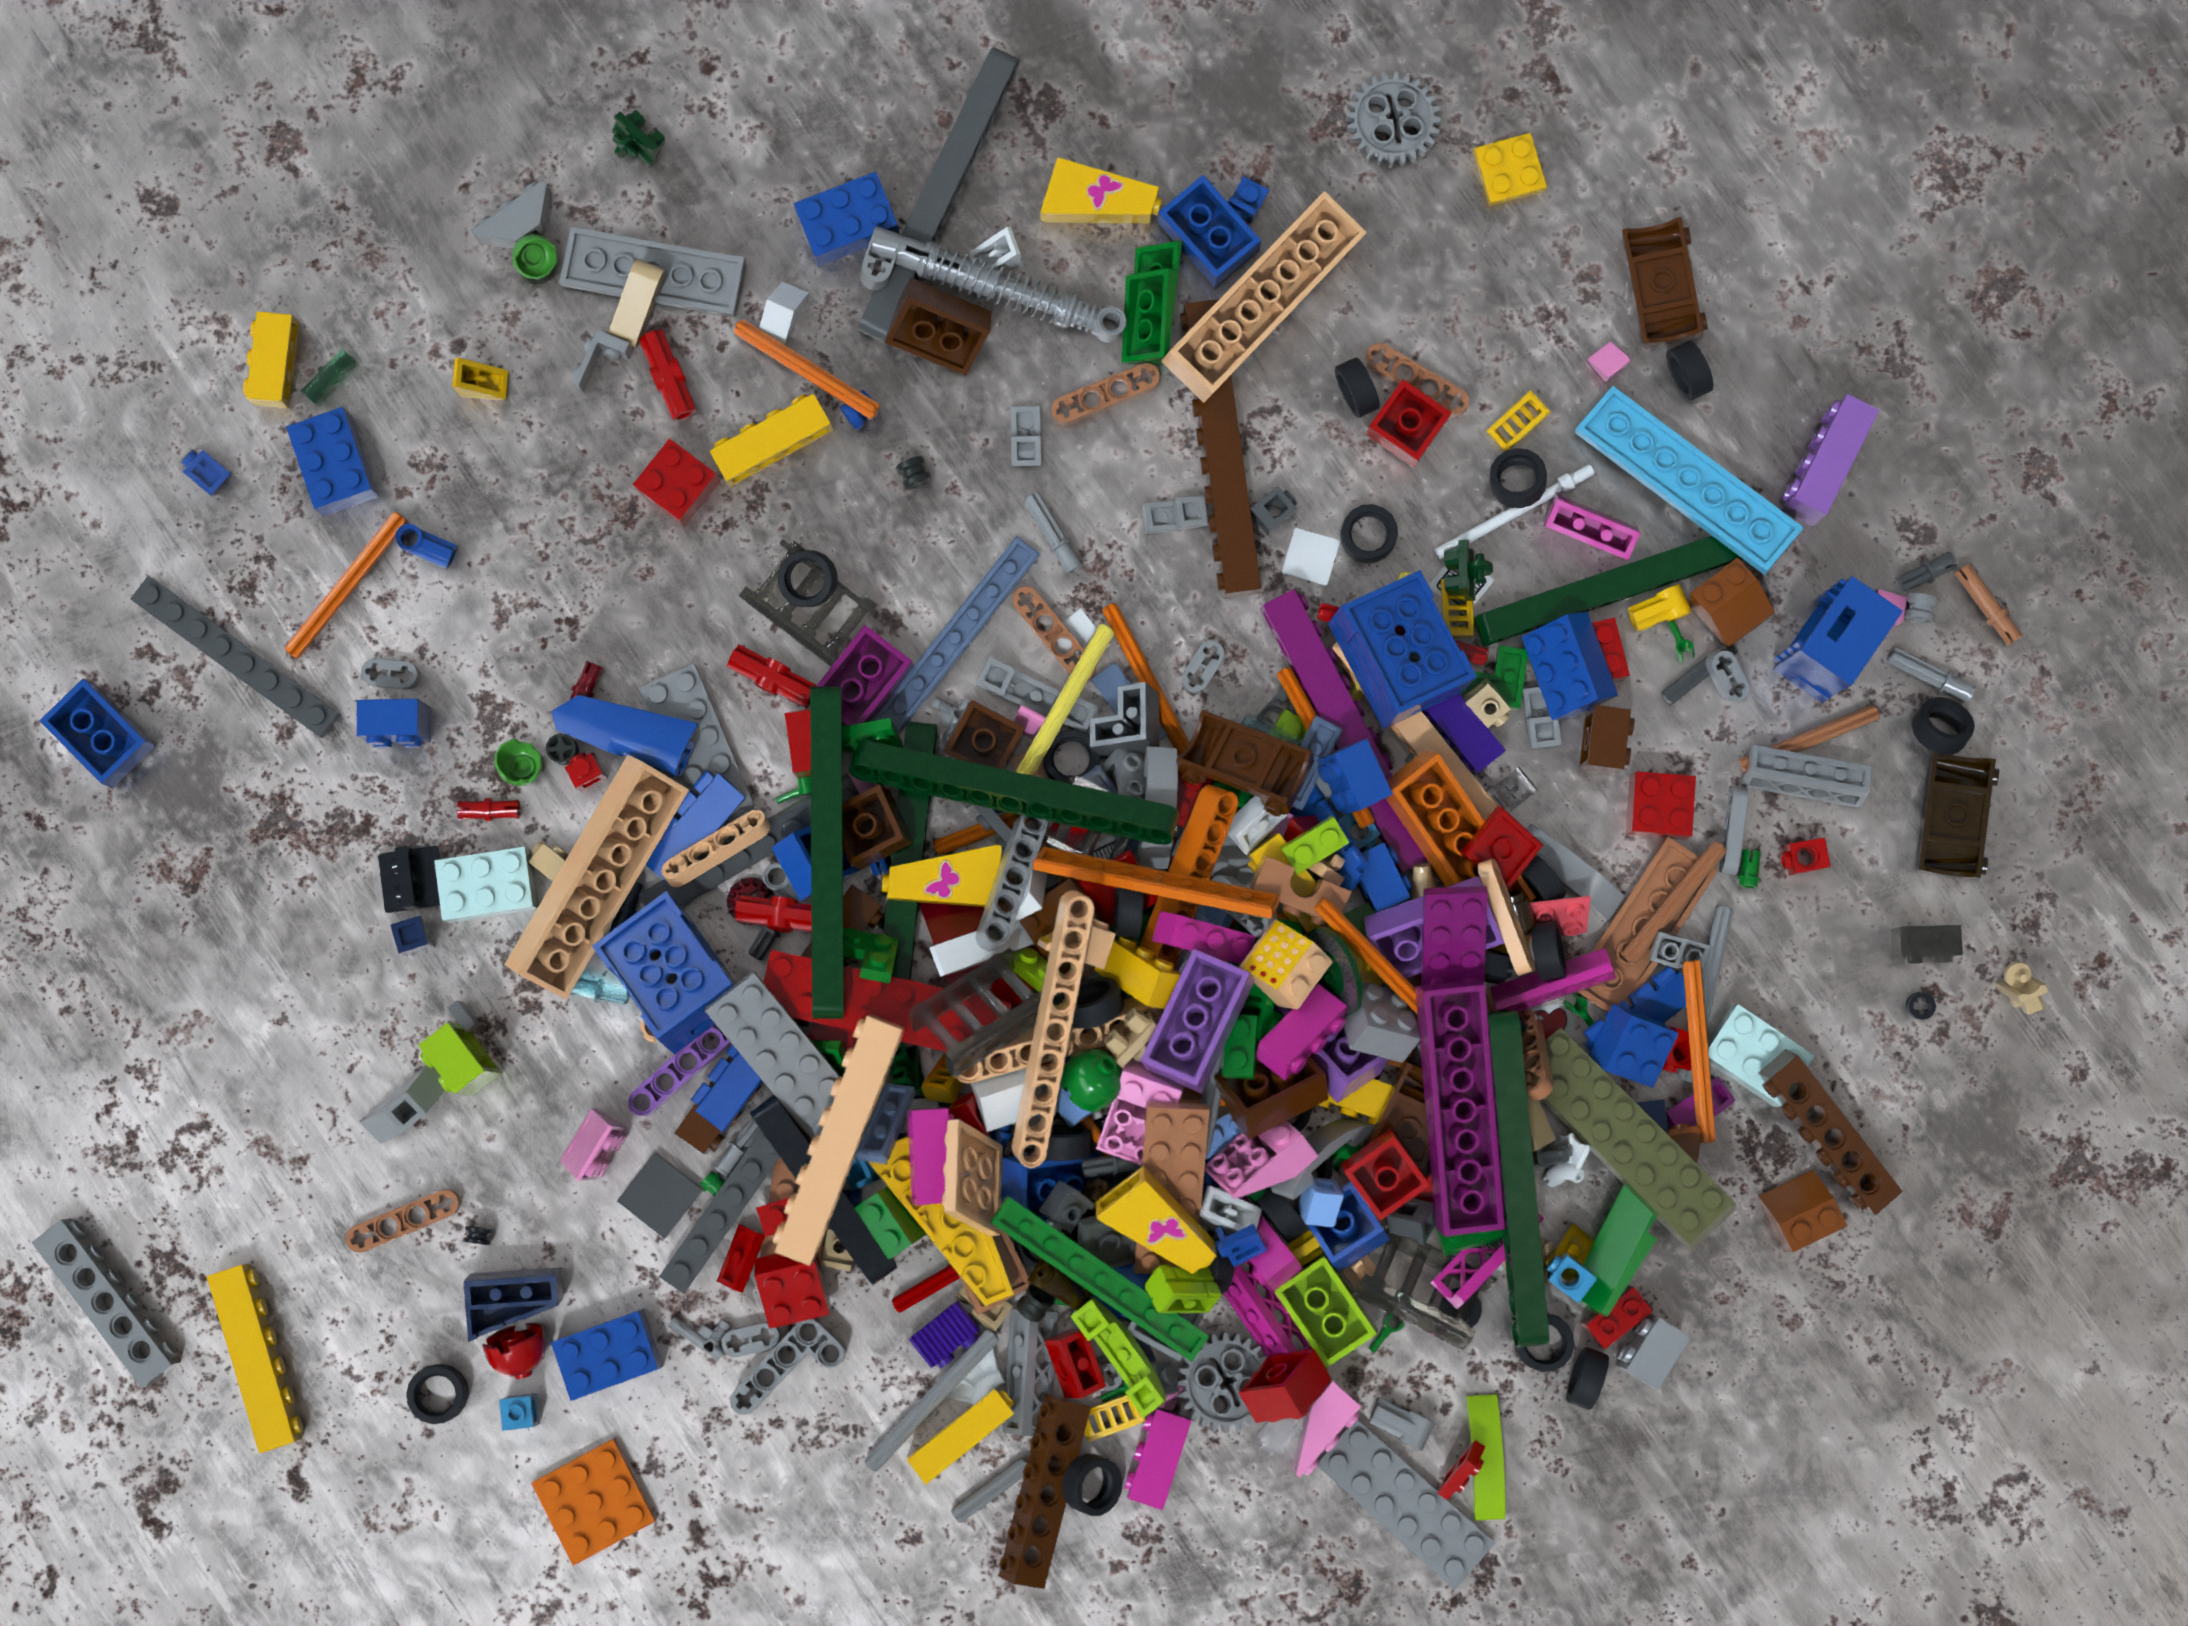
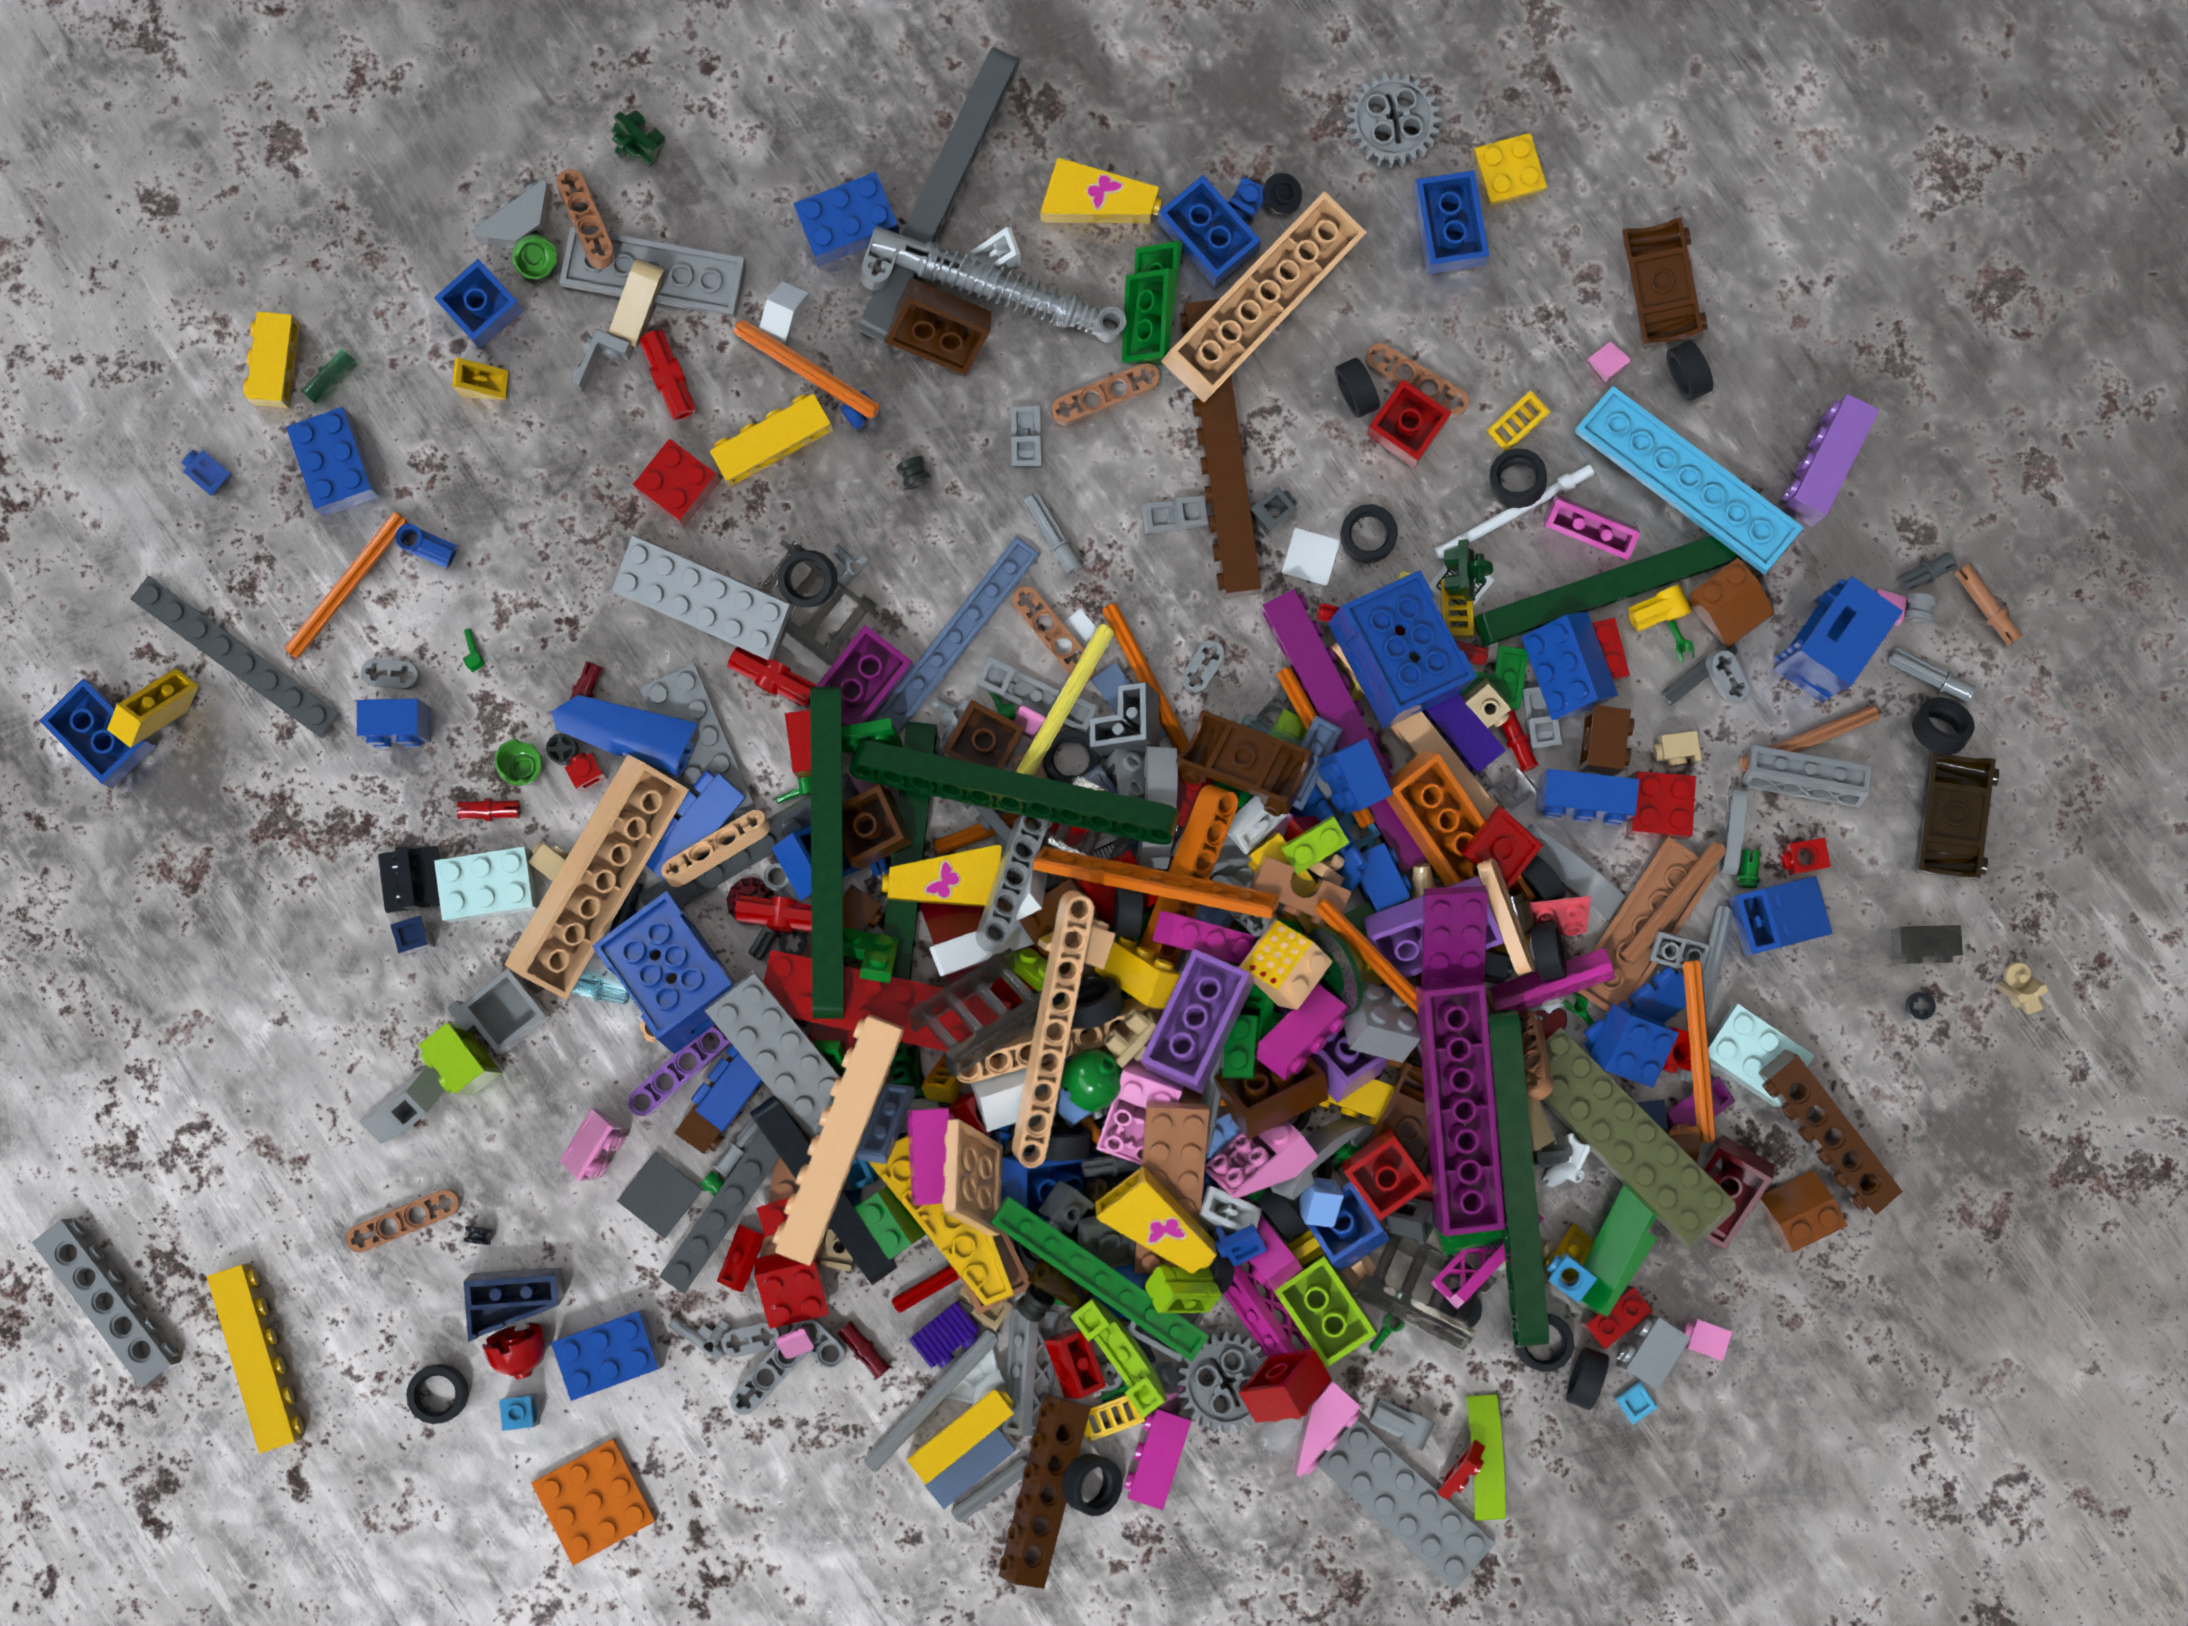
(152, 707): none -> yellow brick
(474, 659): none -> green hand
(479, 304): none -> blue brick
(505, 1011): none -> light grey piece
(585, 218): none -> nougat beam
(702, 597): none -> light grey plate
(795, 1343): none -> bright pink slope
(801, 945): none -> black bush
(843, 569): none -> light grey hose
(863, 1350): none -> dark red pin
(970, 1468): none -> sand blue tile
(1006, 710): none -> green hand
(1282, 193): none -> black piece
(1450, 222): none -> blue brick
(1519, 743): none -> red pin
(1587, 796): none -> blue brick
(1636, 1402): none -> medium azure tile
(1677, 748): none -> tan brick
(1707, 1338): none -> bright pink brick
(1744, 1180): none -> dark red slope
(1780, 915): none -> blue slope

